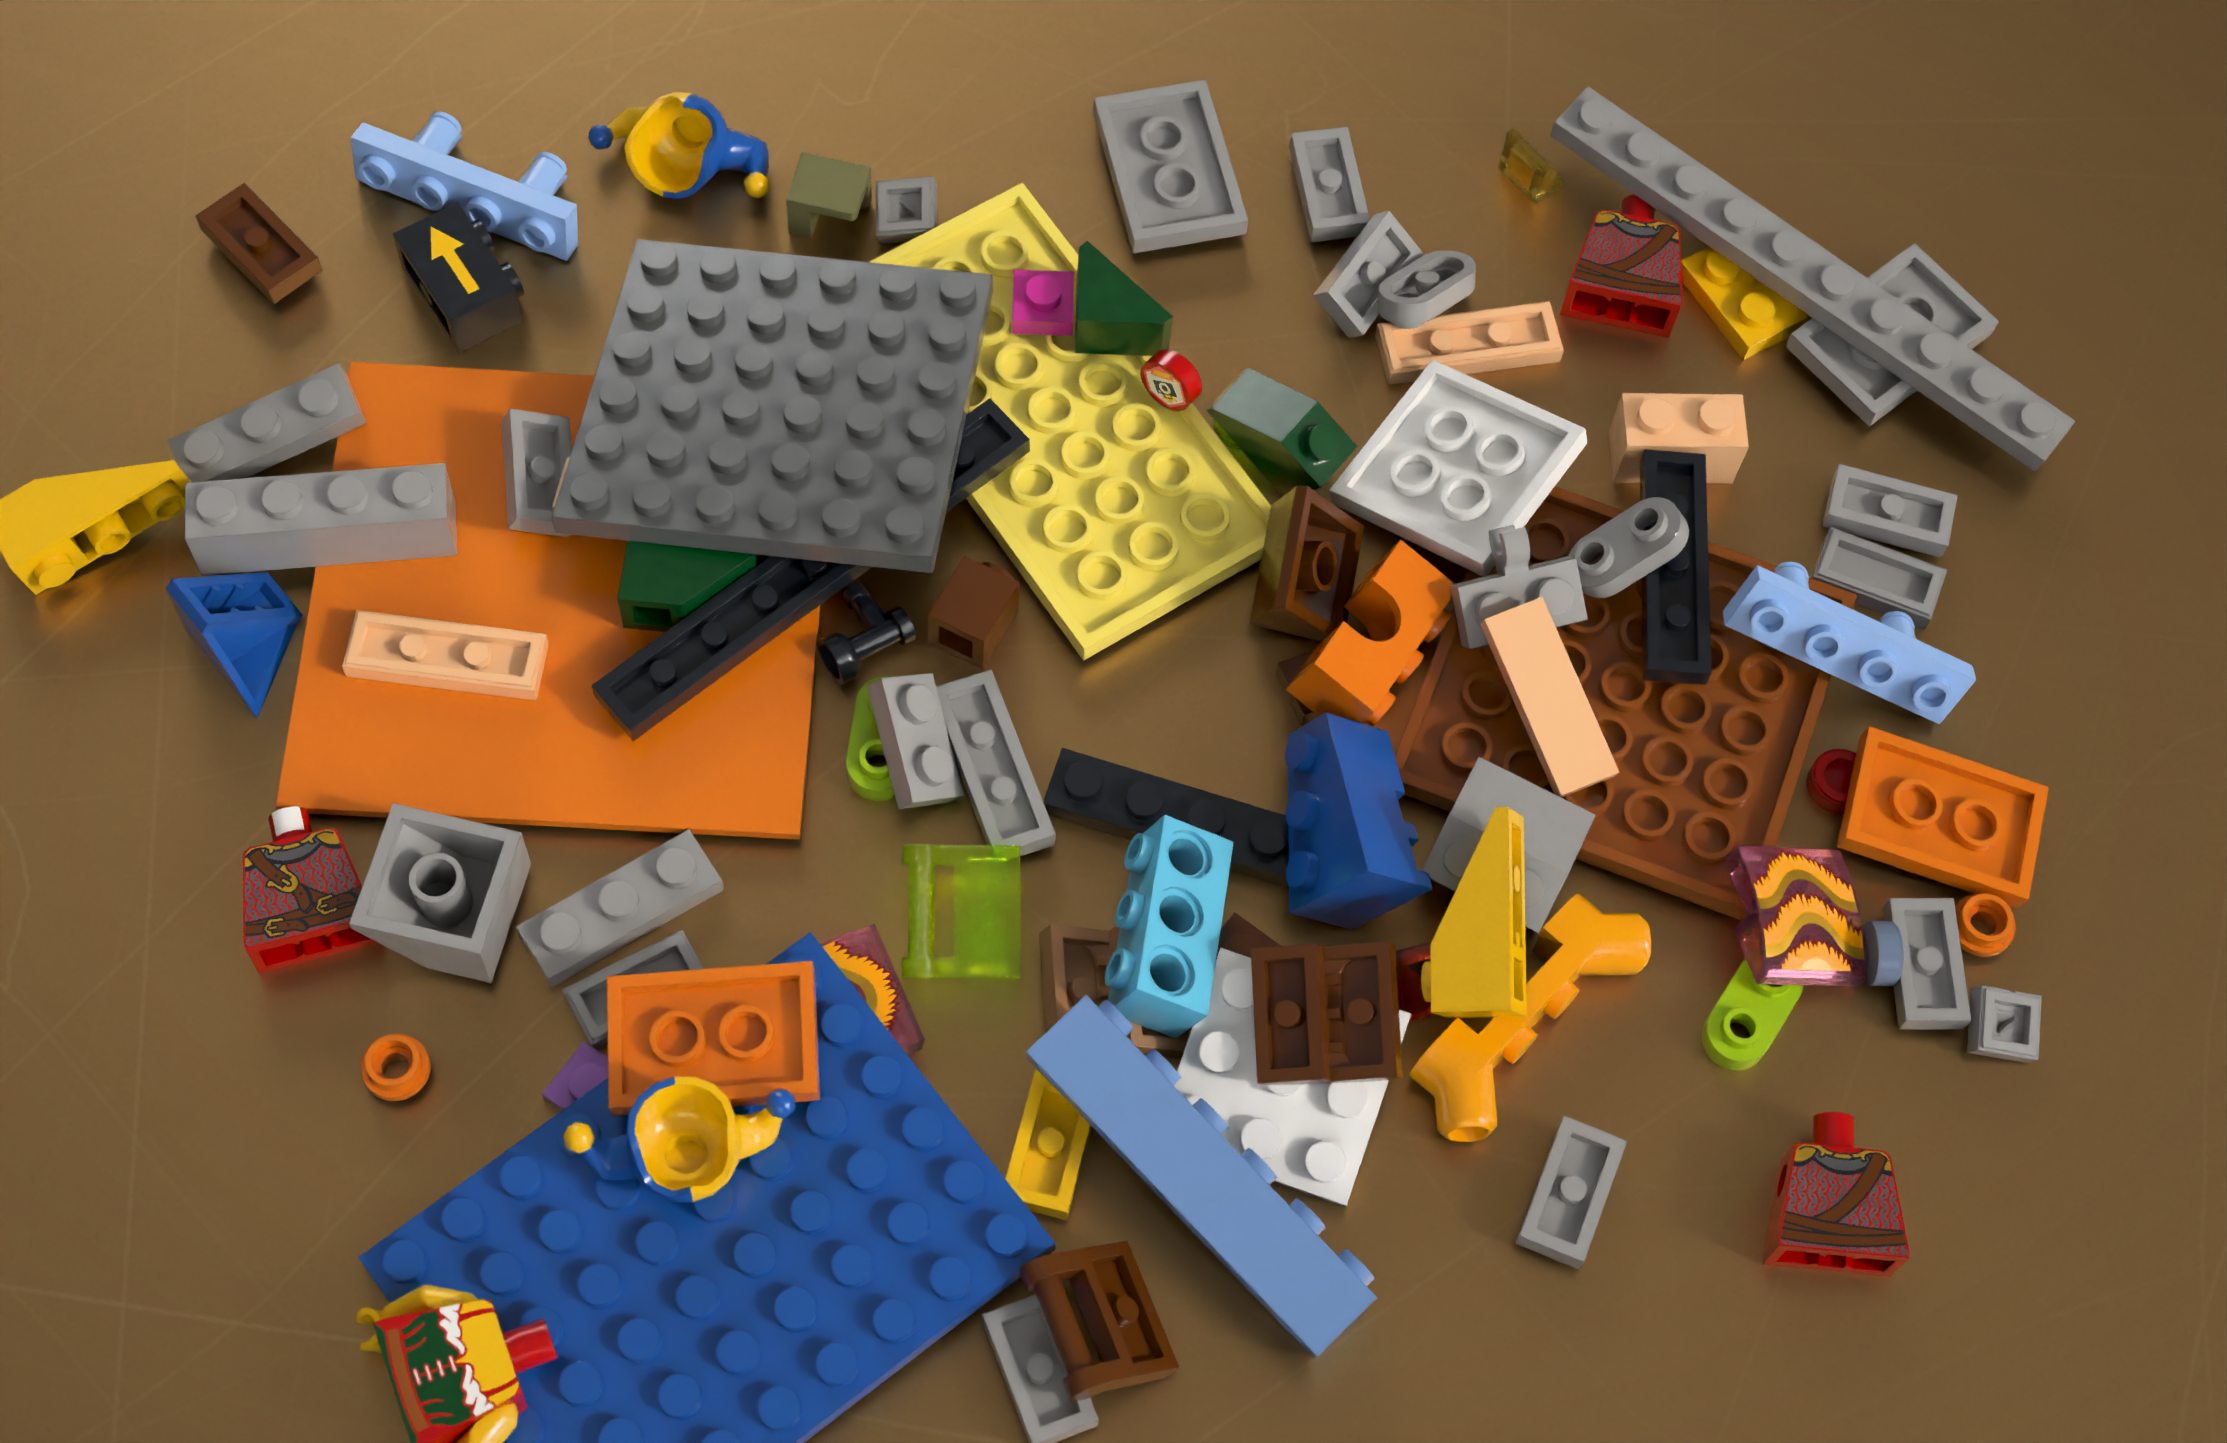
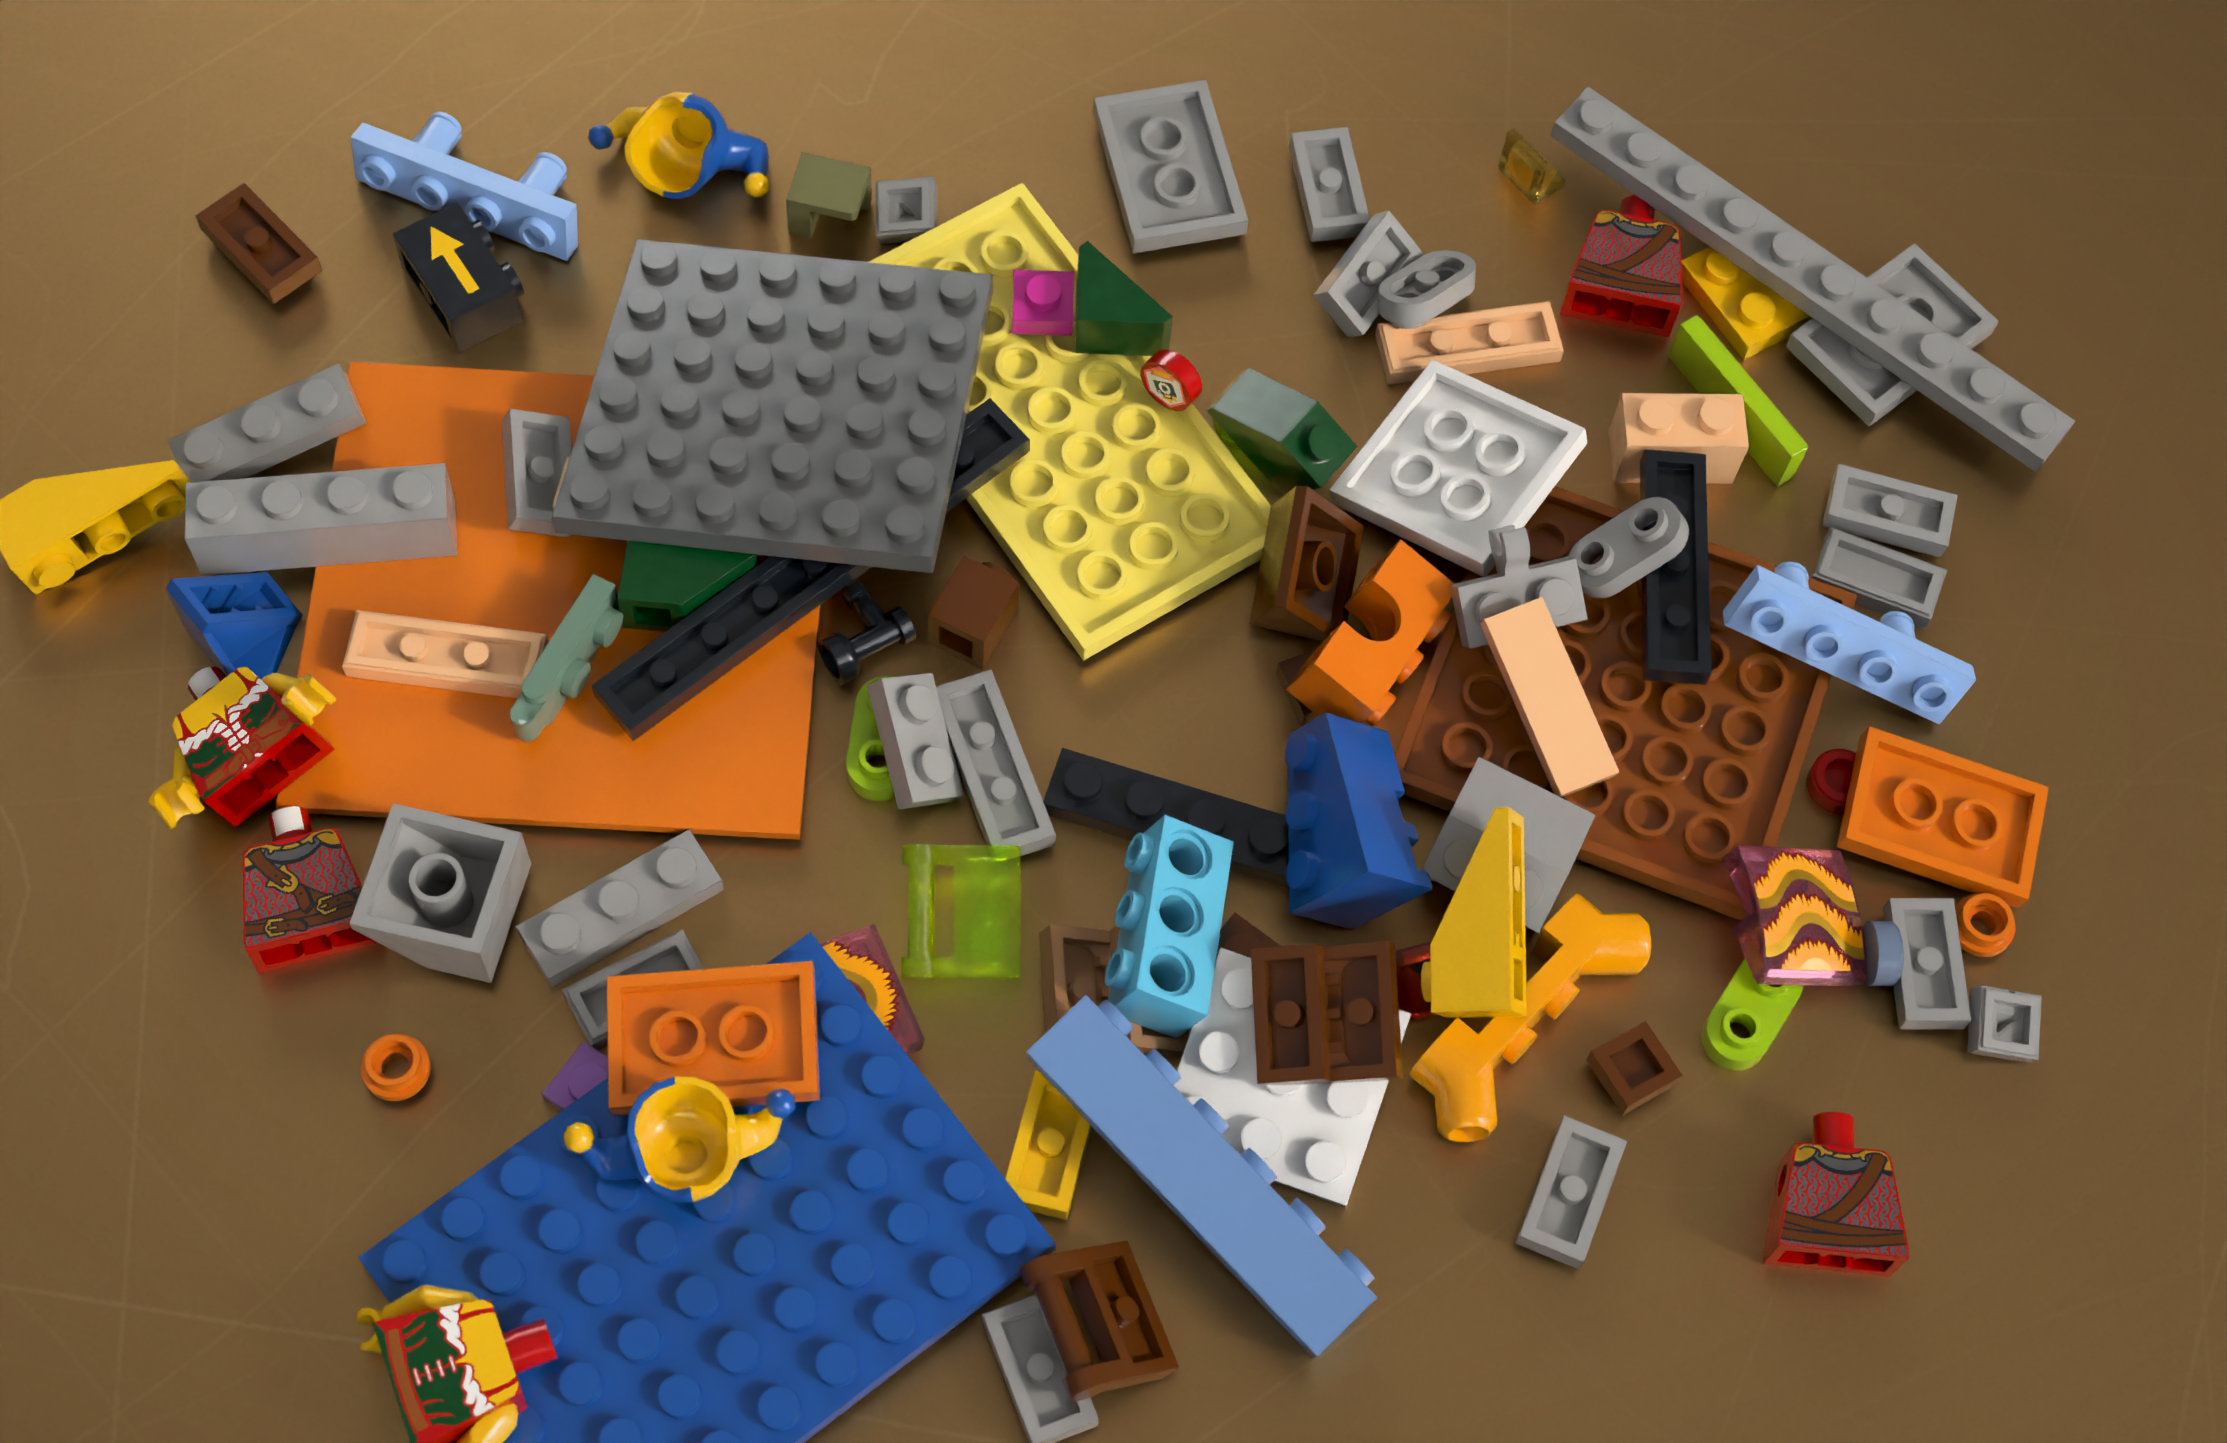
(241, 743): none -> torso
(566, 660): none -> sand green hinge
(1634, 1067): none -> reddish brown plate
(1715, 371): none -> lime tile

